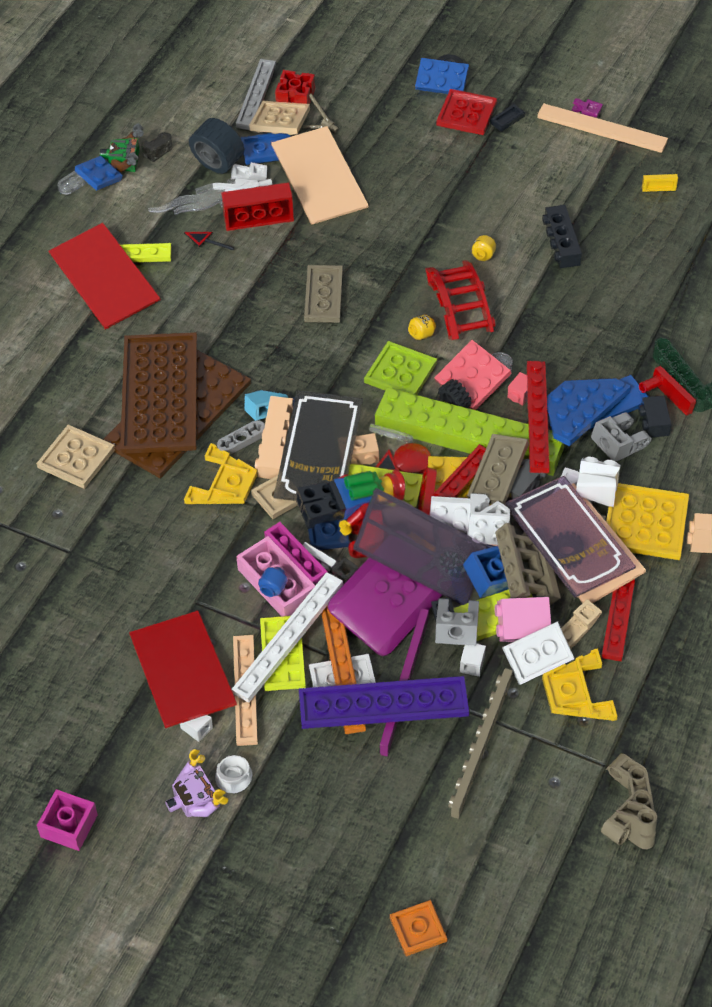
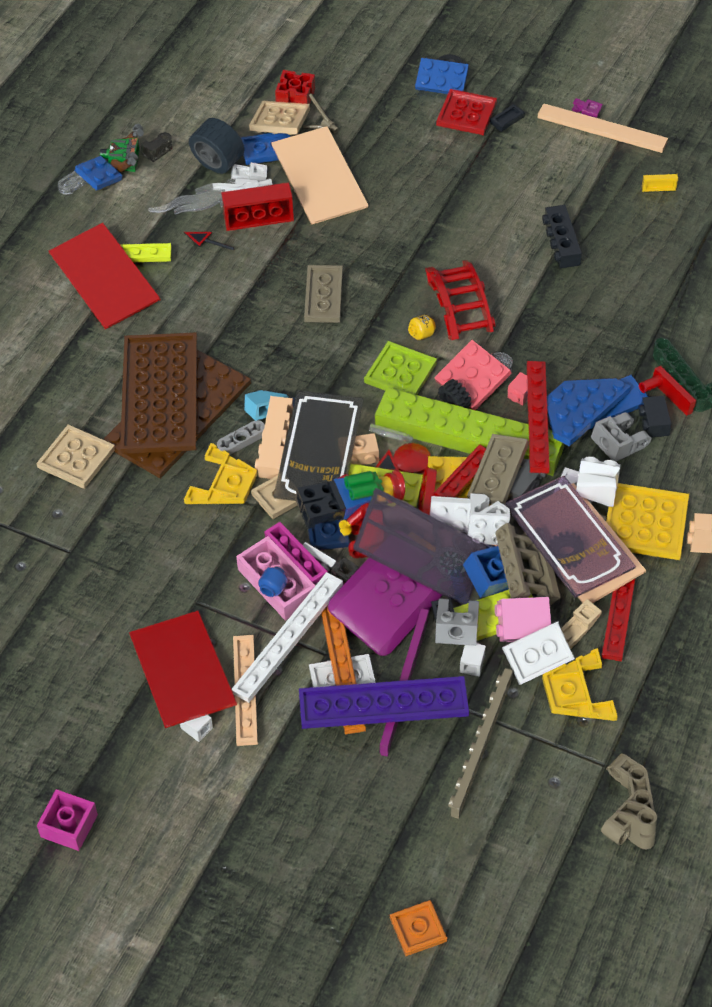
(194, 791): torso -> none
(233, 774): white piece -> none
(256, 93): light grey plate -> none
(291, 670): neon yellow plate -> none
(483, 248): yellow head -> none

